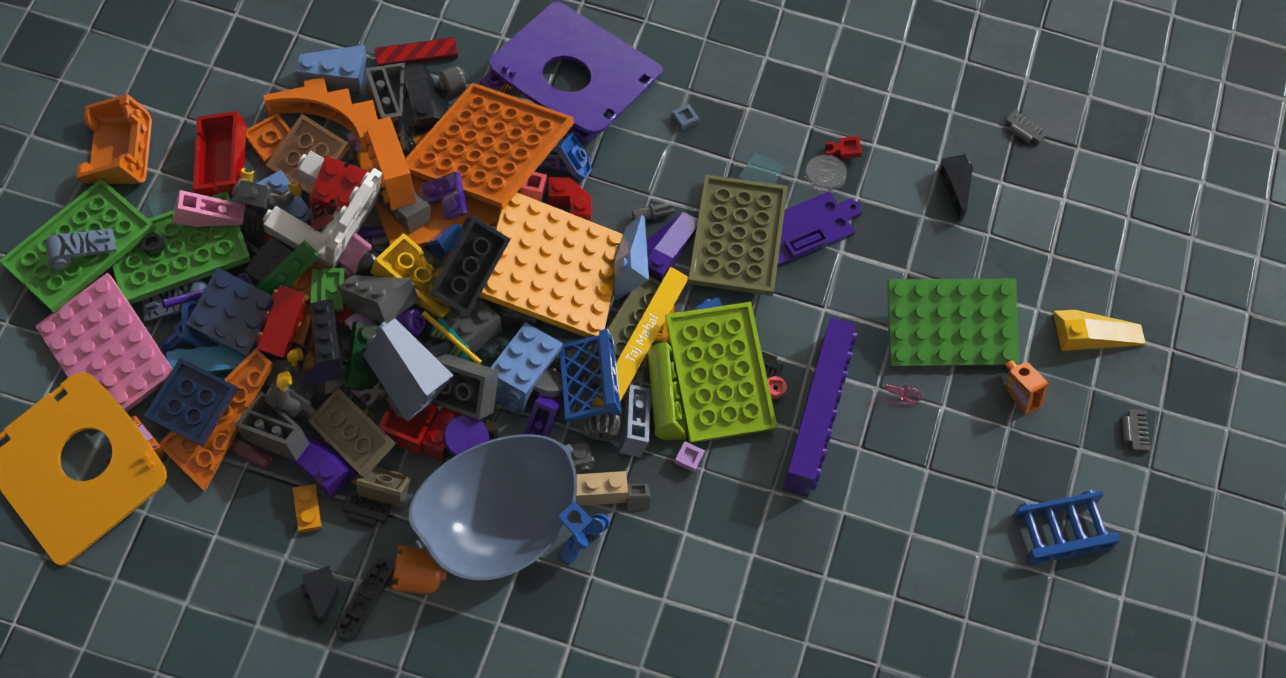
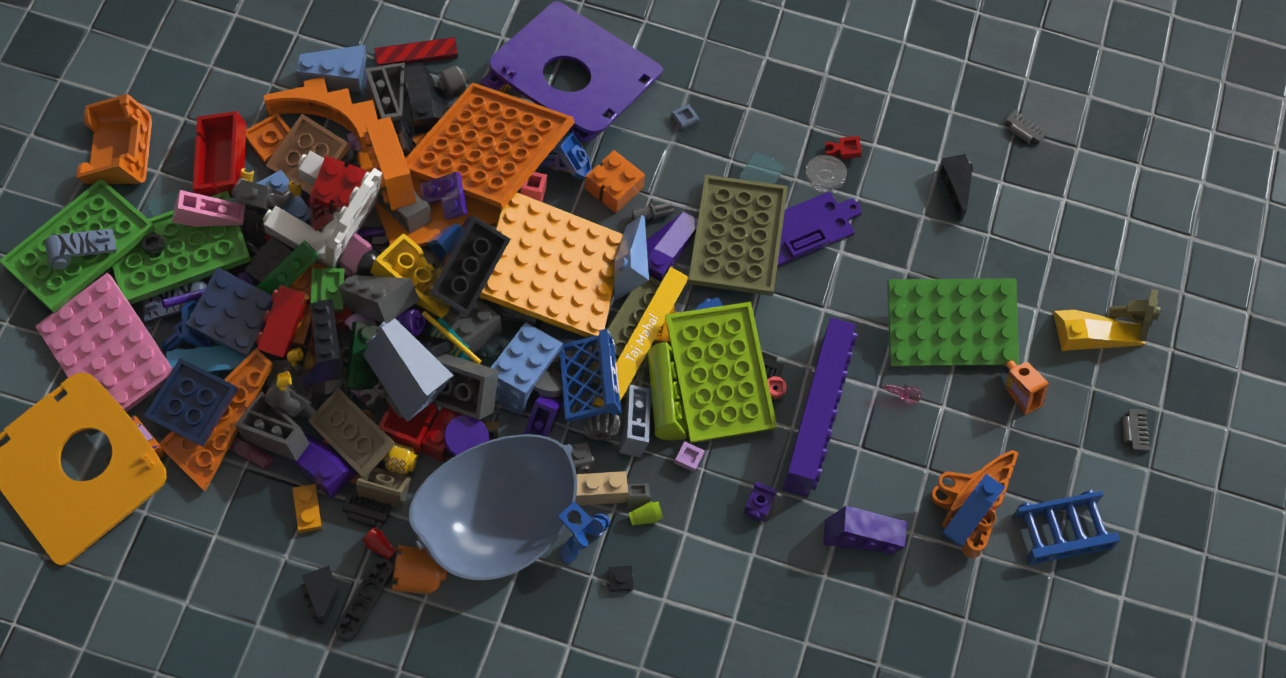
(378, 543): none -> red cone
(400, 459): none -> yellow head
(567, 194): red brick -> none
(619, 179): none -> orange piece
(621, 578): none -> black plate
(646, 514): none -> lime cone
(764, 494): none -> dark purple brick
(865, 531): none -> dark purple wedge
(964, 484): none -> orange piece
(973, 510): none -> blue slope
(1139, 312): none -> olive piece

